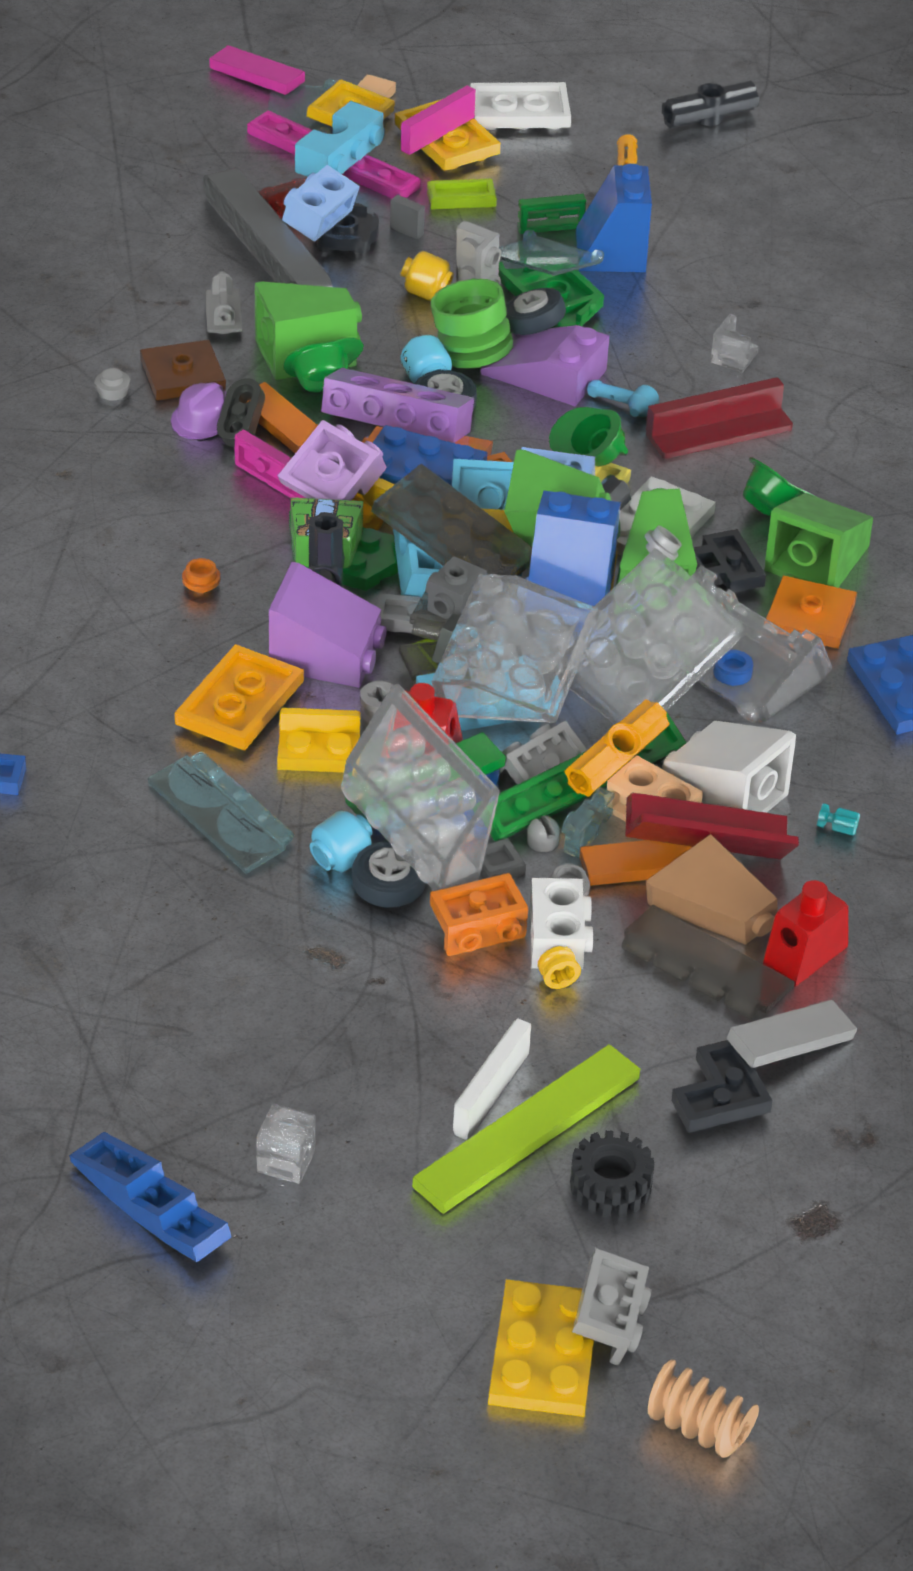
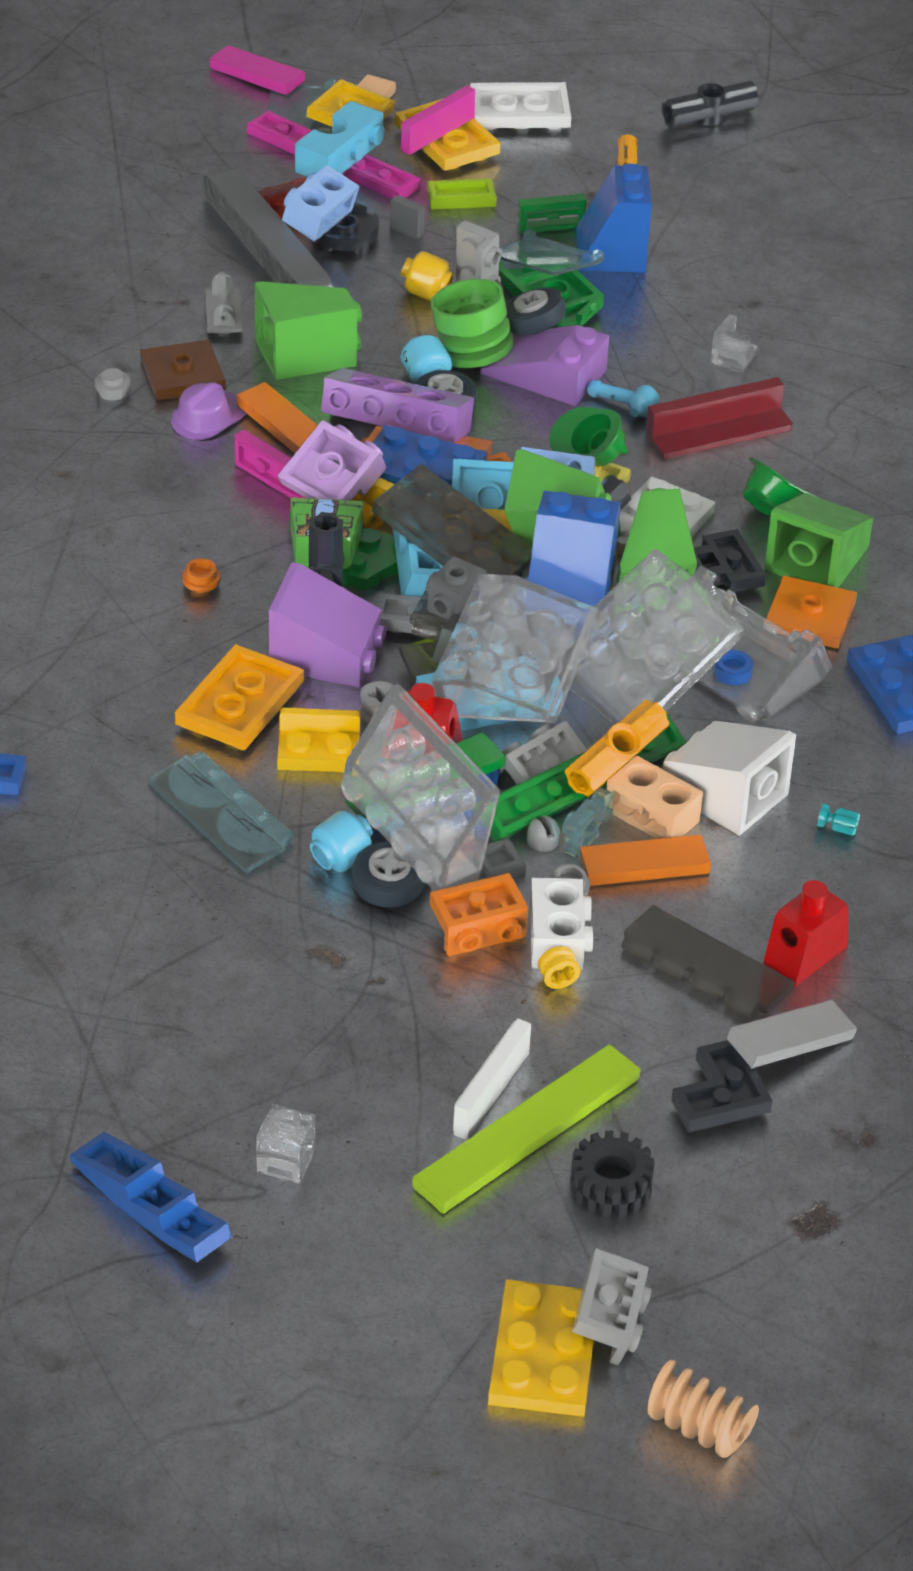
(237, 413): pearl dark grey plate -> none
(319, 360): green piece -> none
(663, 541): light grey plate -> none
(690, 822): dark red panel -> none
(714, 893): medium nougat slope -> none

